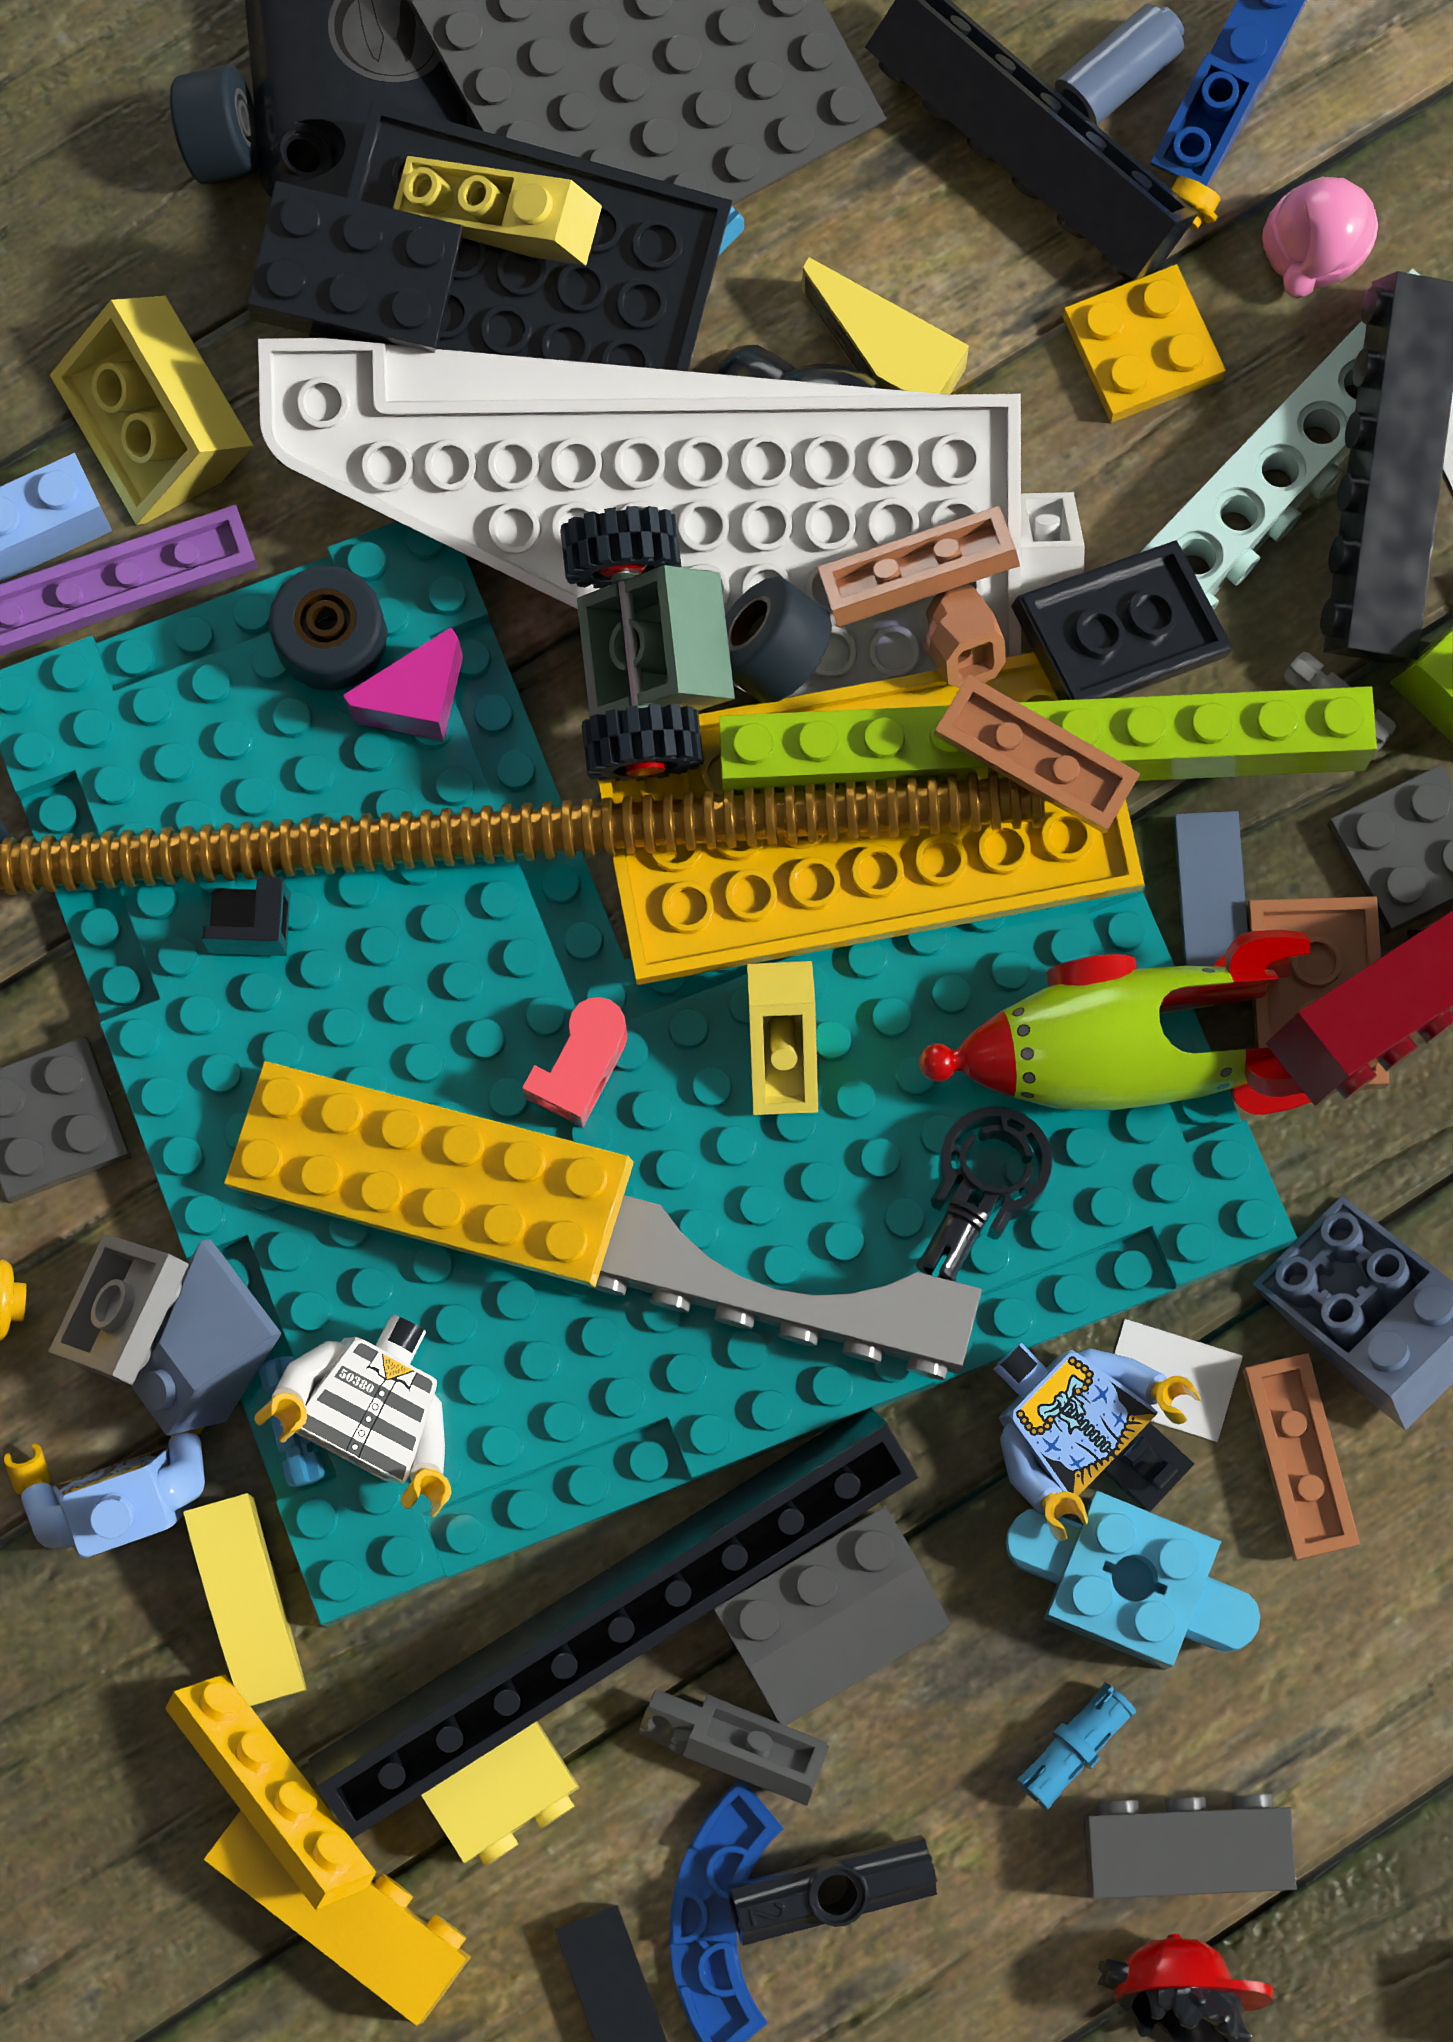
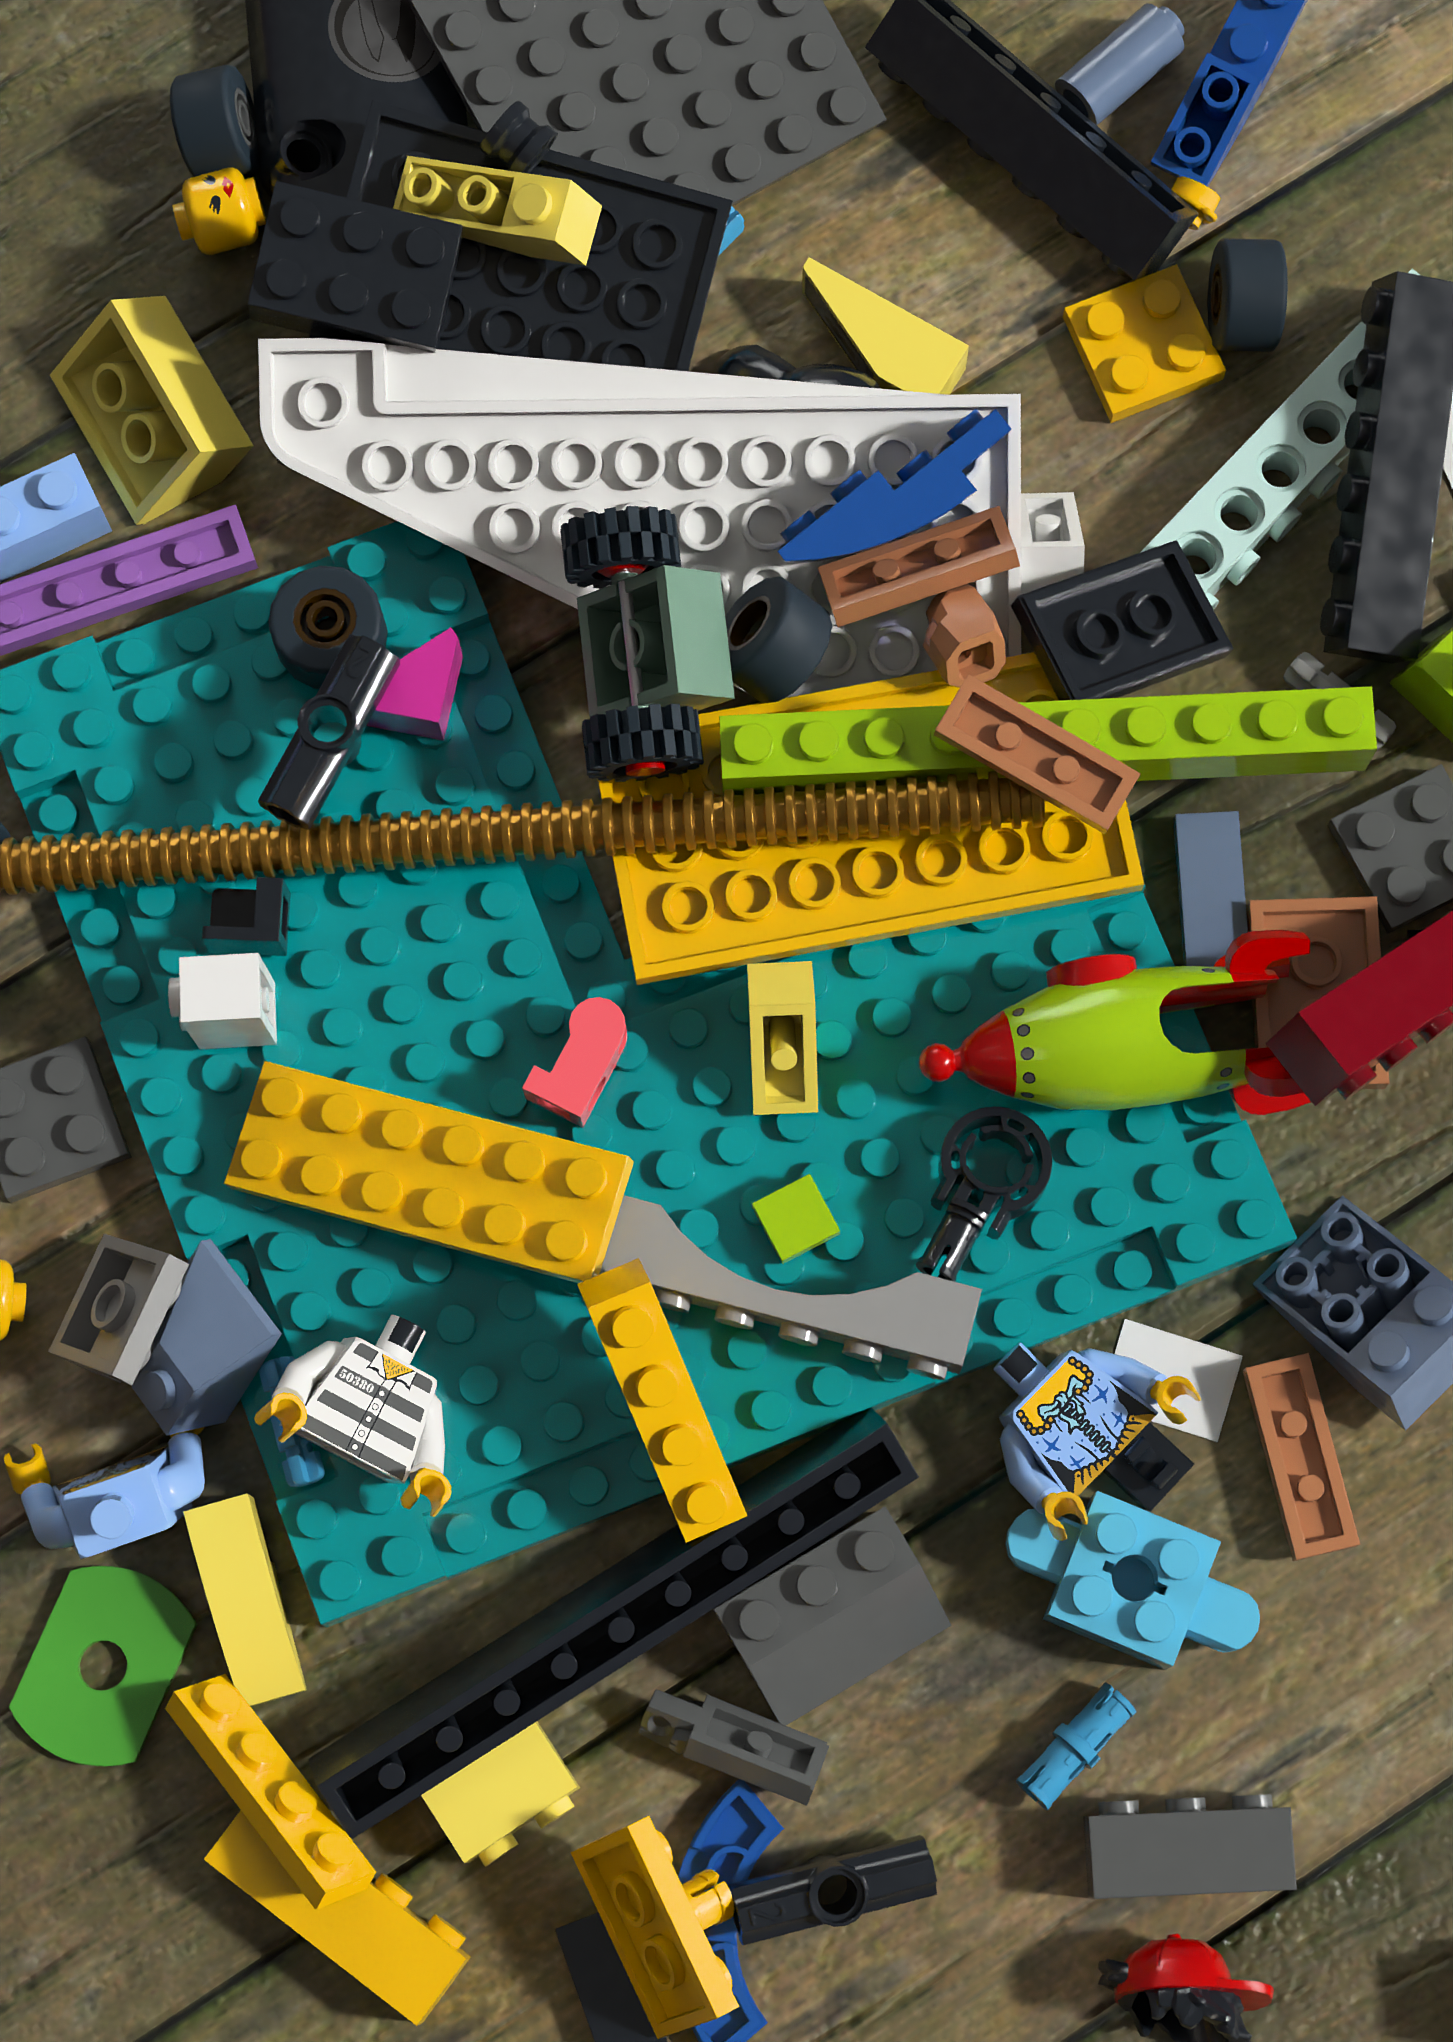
(113, 1723): none -> bright green piece
(220, 211): none -> yellow head
(225, 1000): none -> white brick
(345, 697): none -> black piece
(518, 139): none -> black wheel
(660, 1925): none -> yellow plate
(662, 1399): none -> yellow brick
(796, 1218): none -> lime tile
(875, 513): none -> blue slope
(1247, 294): none -> black wheel
(1319, 234): bright pink piece -> none

